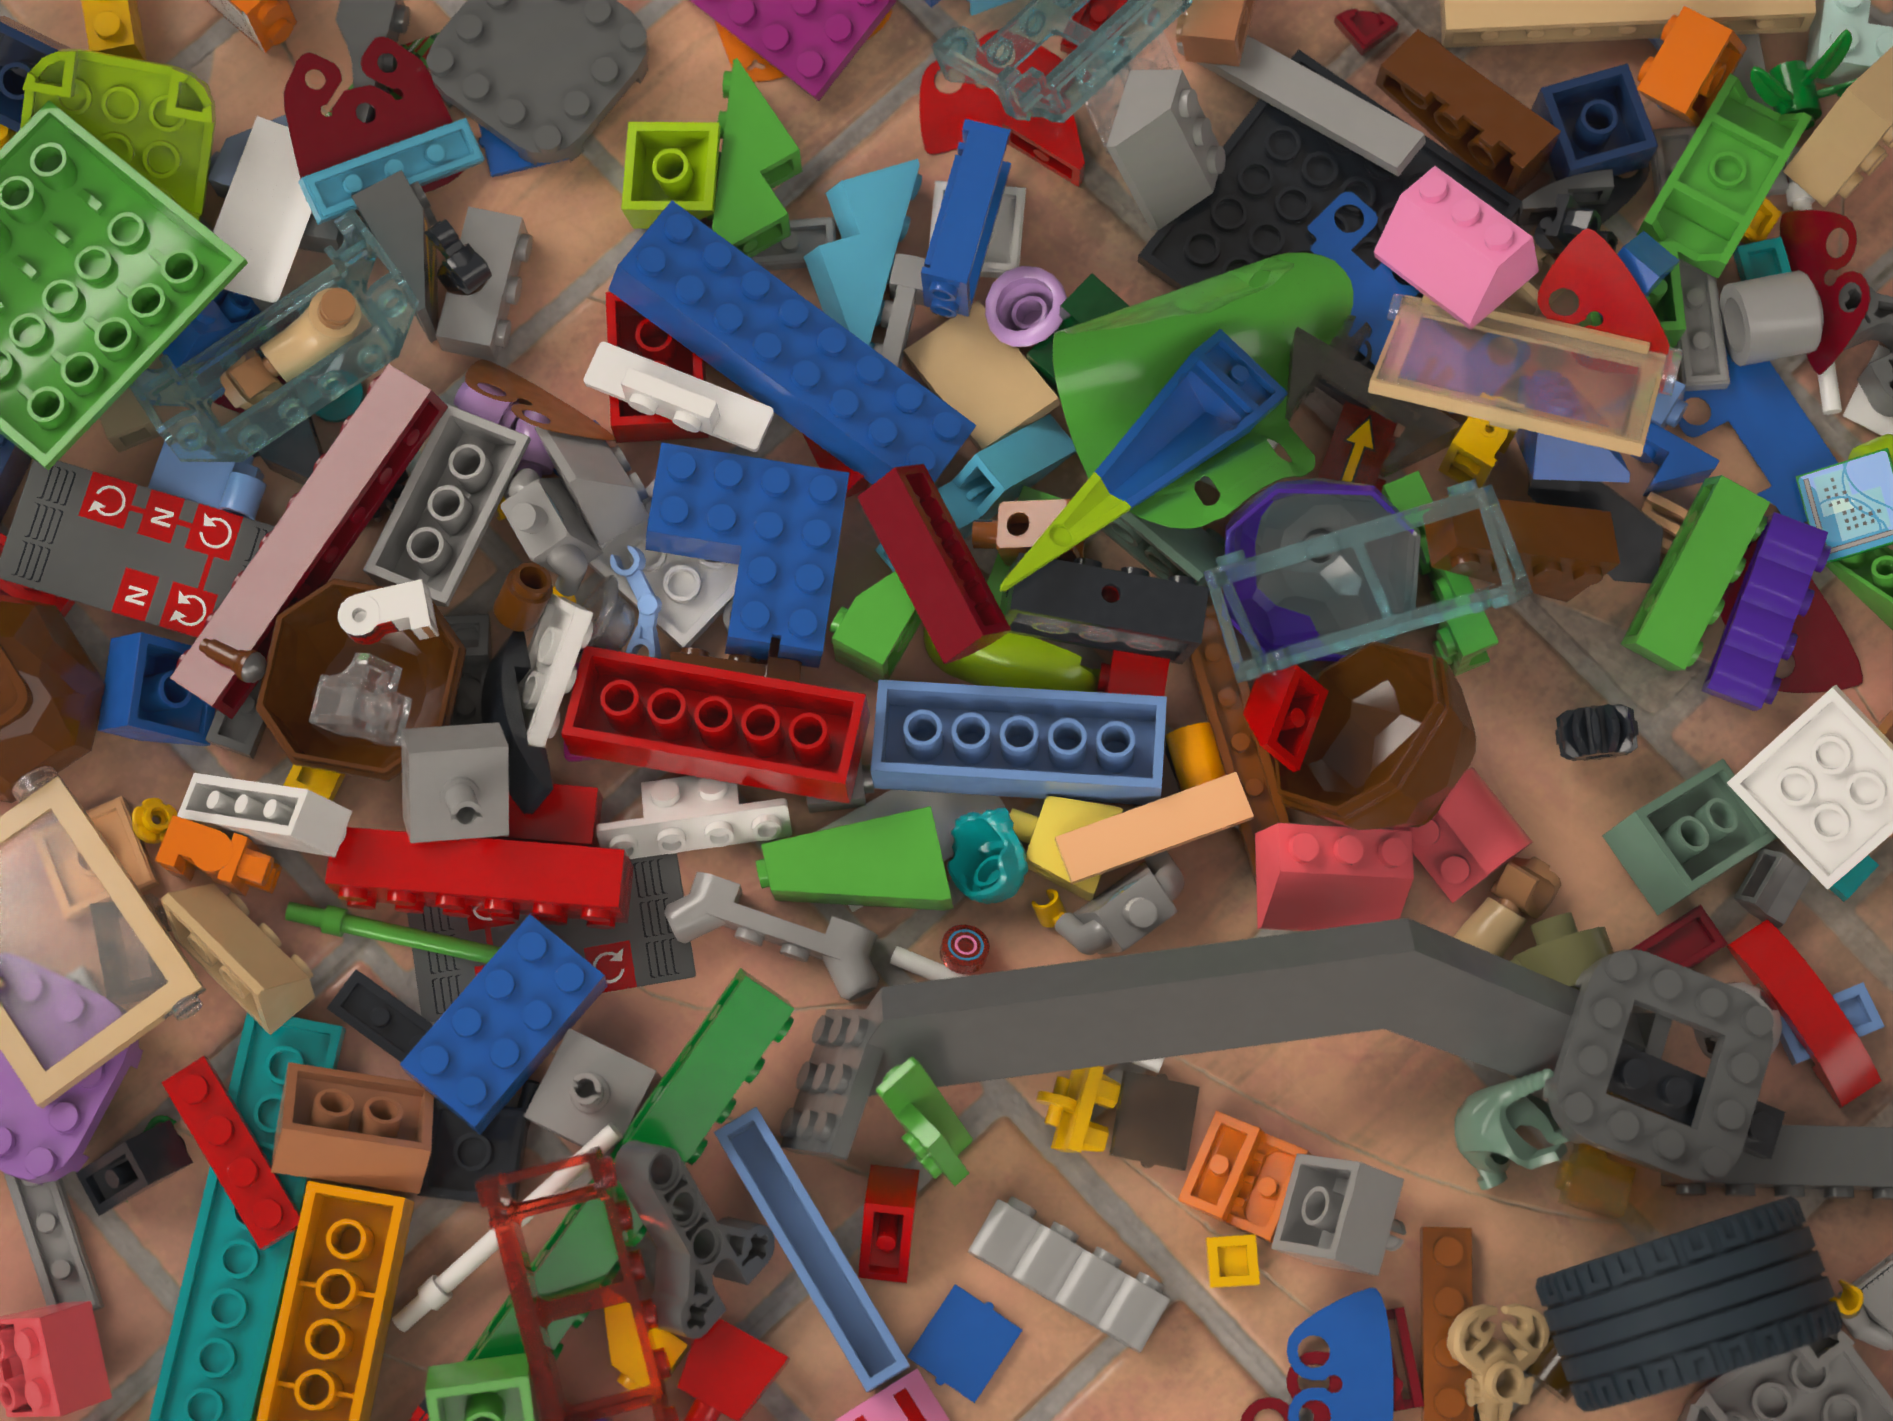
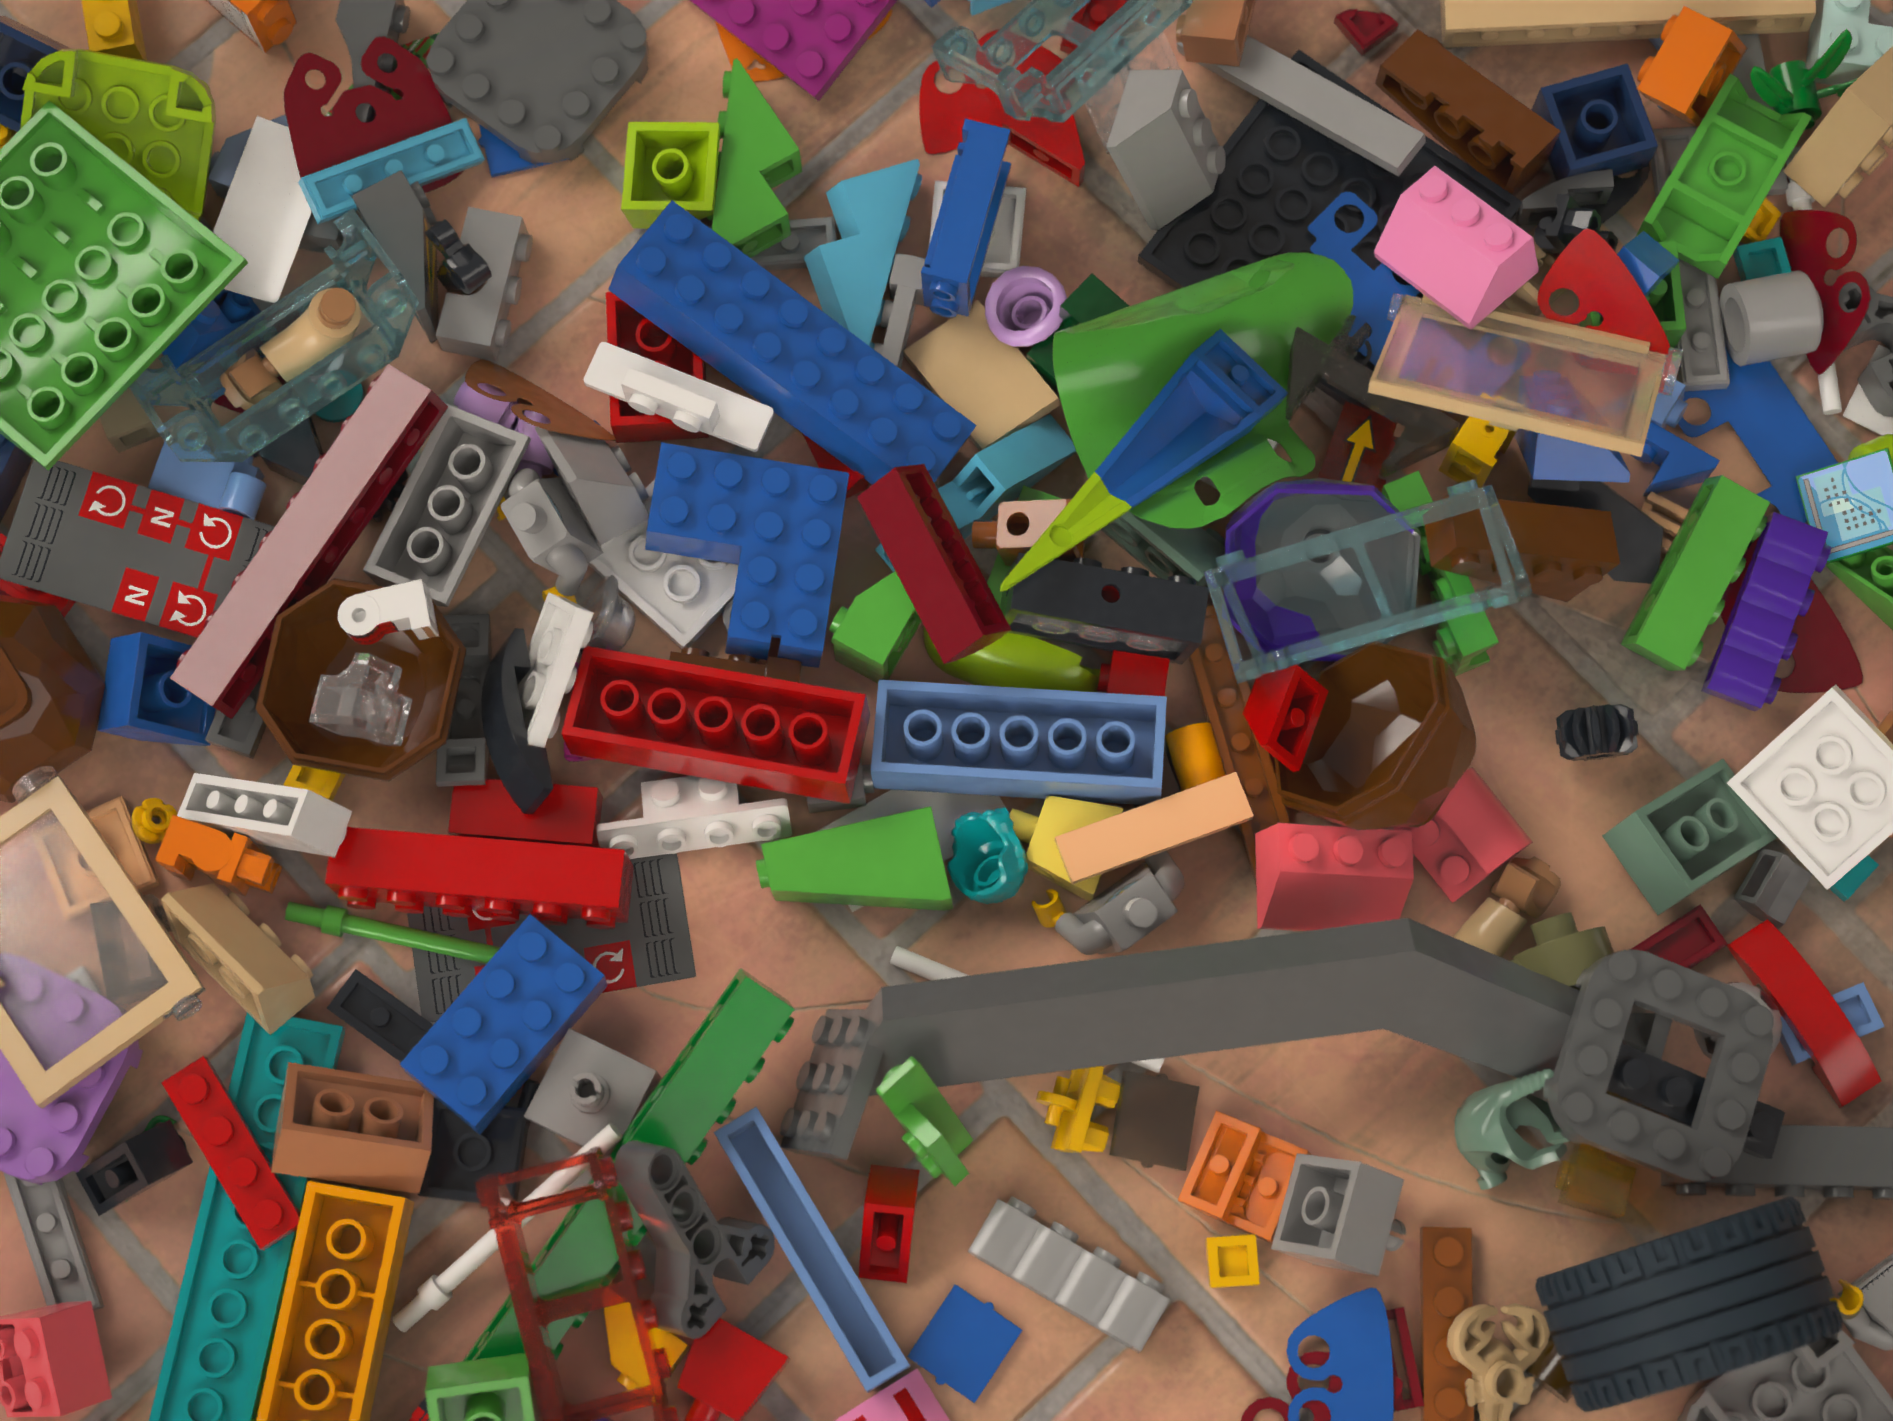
(246, 664): reddish brown piece -> none
(455, 782): light grey brick -> none
(523, 597): reddish brown brick -> none
(648, 603): light blue piece -> none
(843, 947): light grey plate -> none
(964, 949): clear red tile -> none

